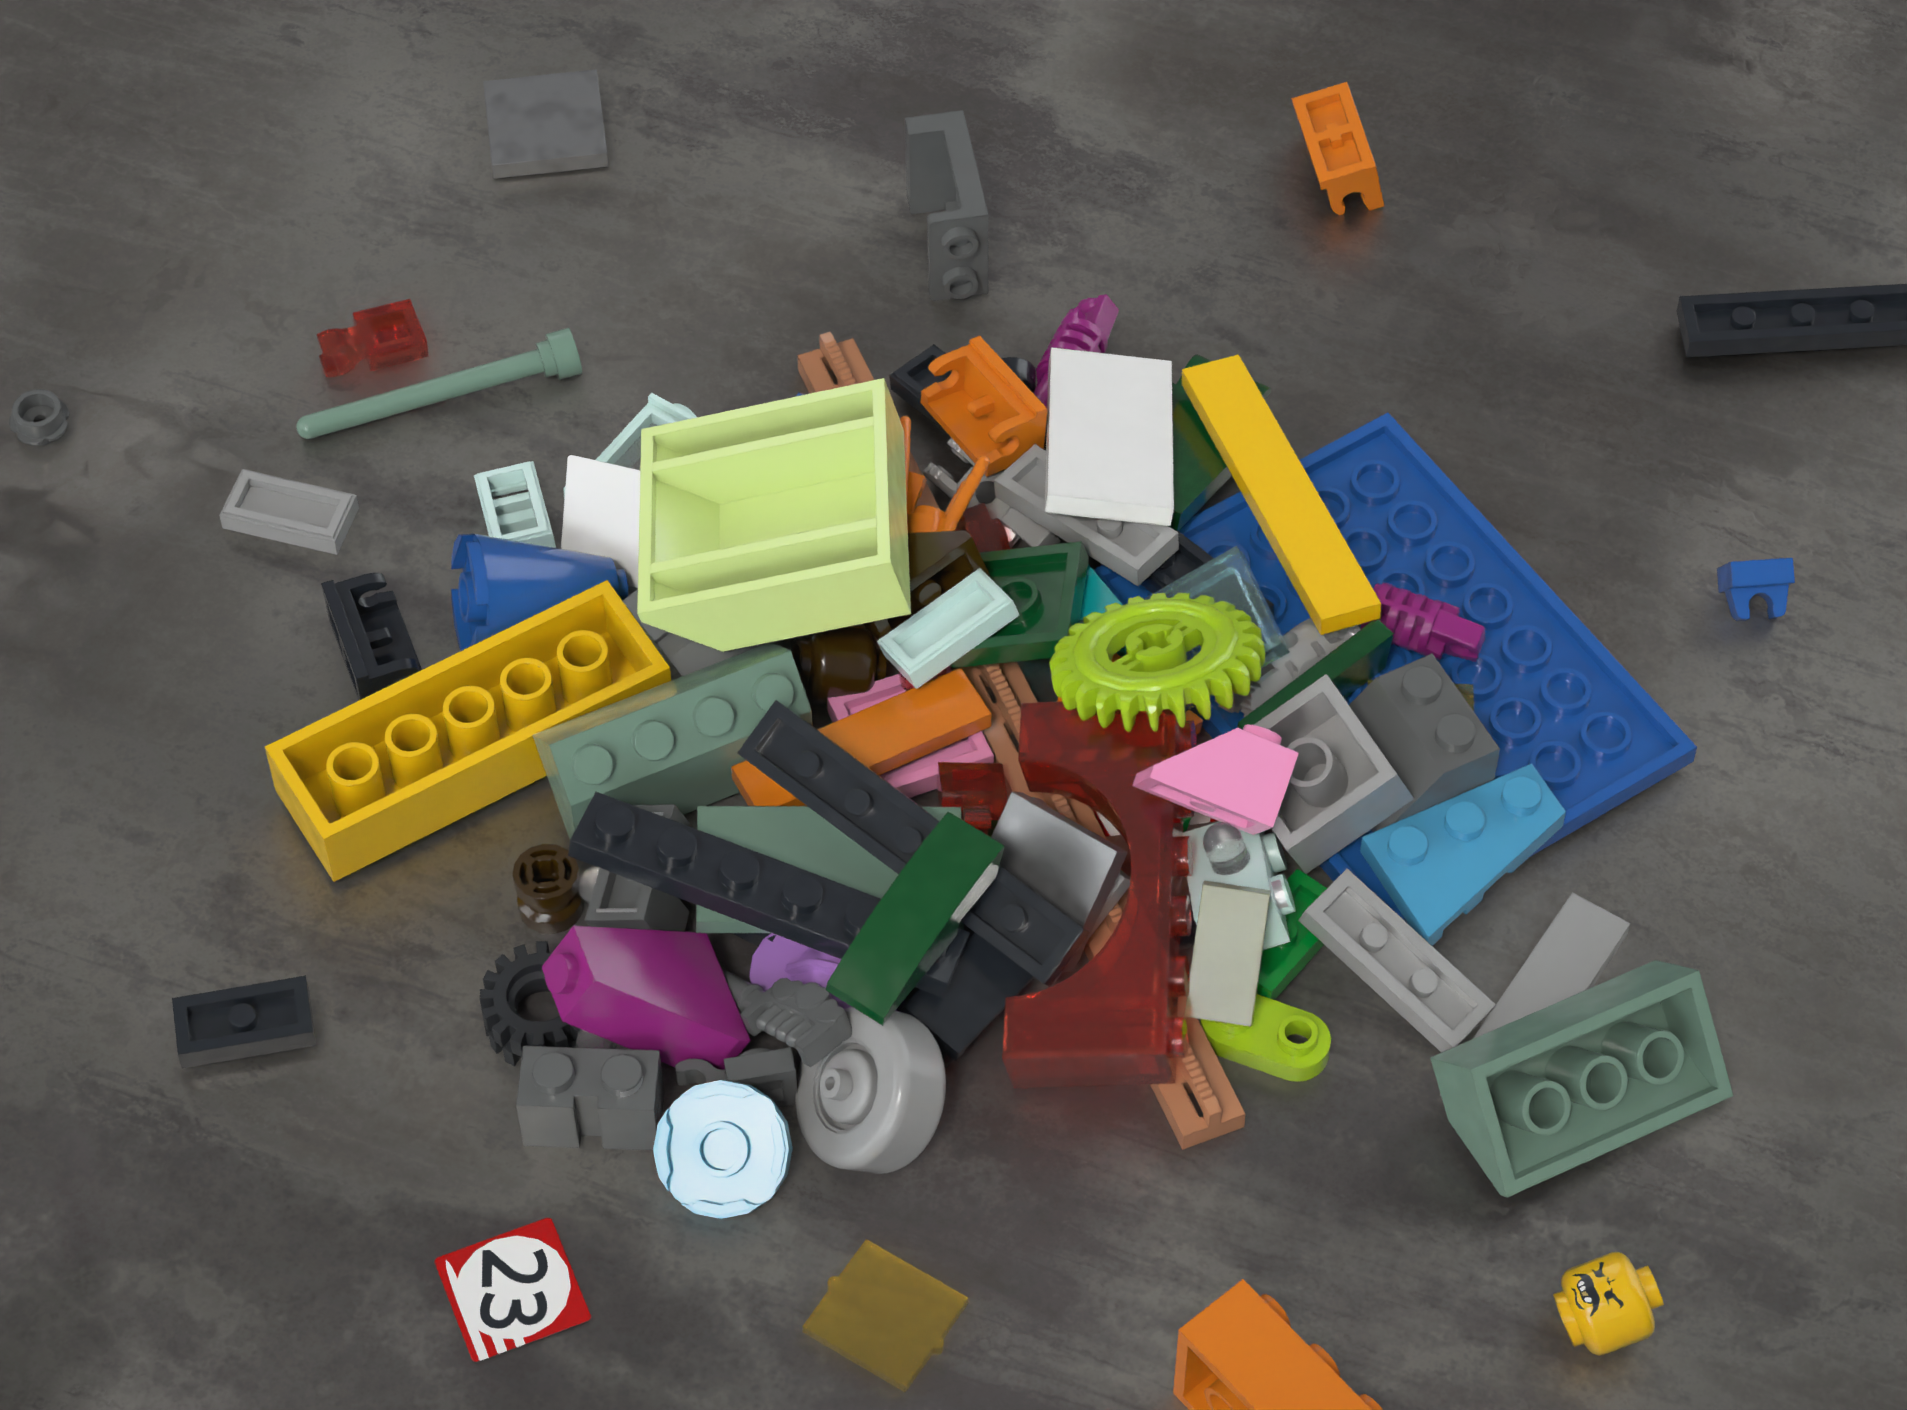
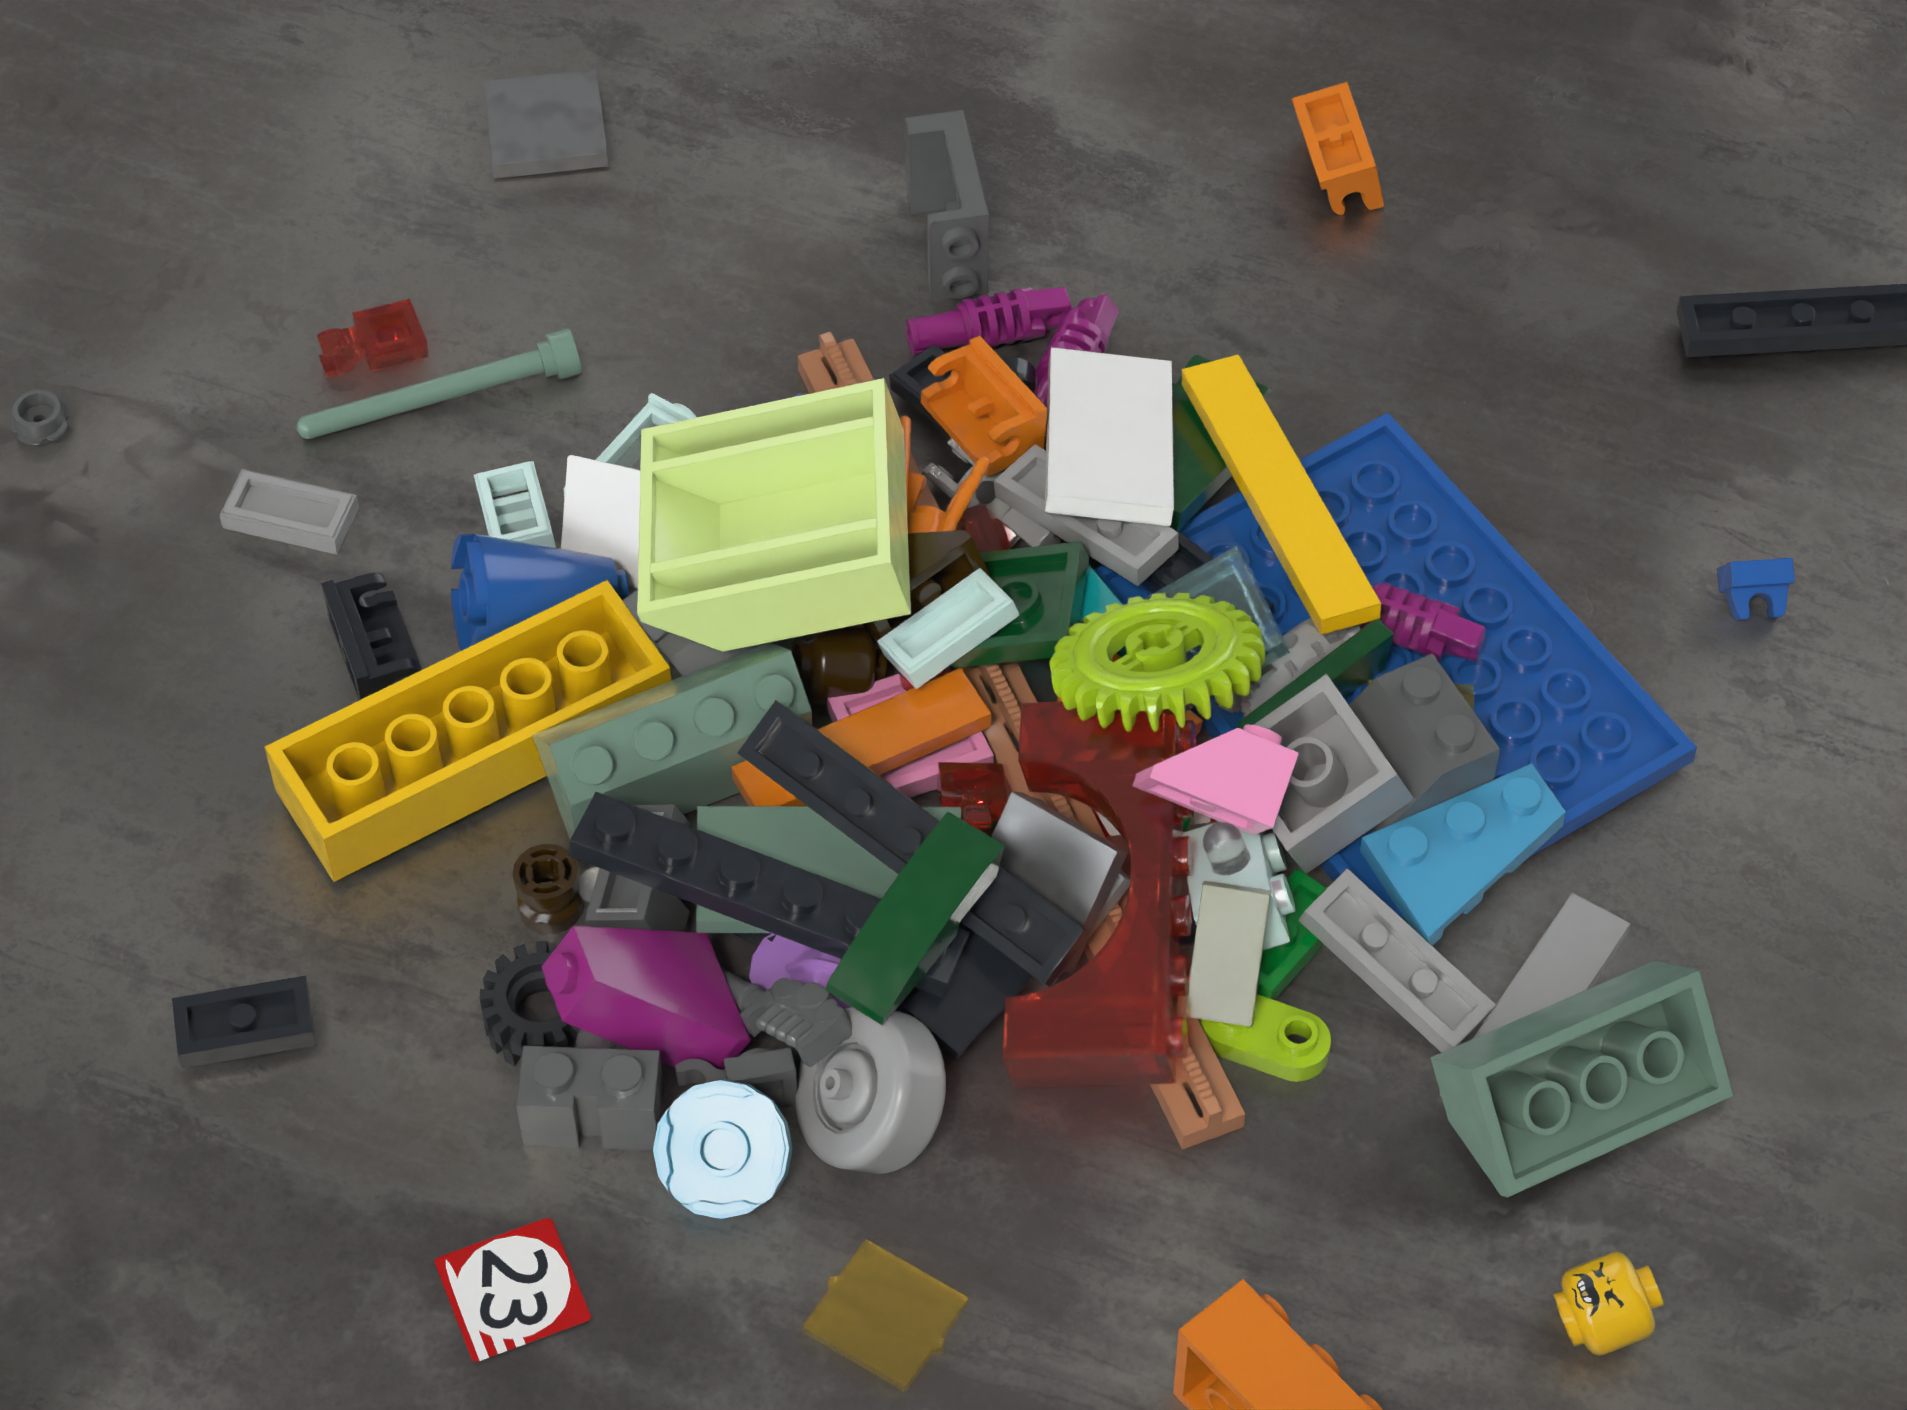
(997, 319): none -> magenta hinge

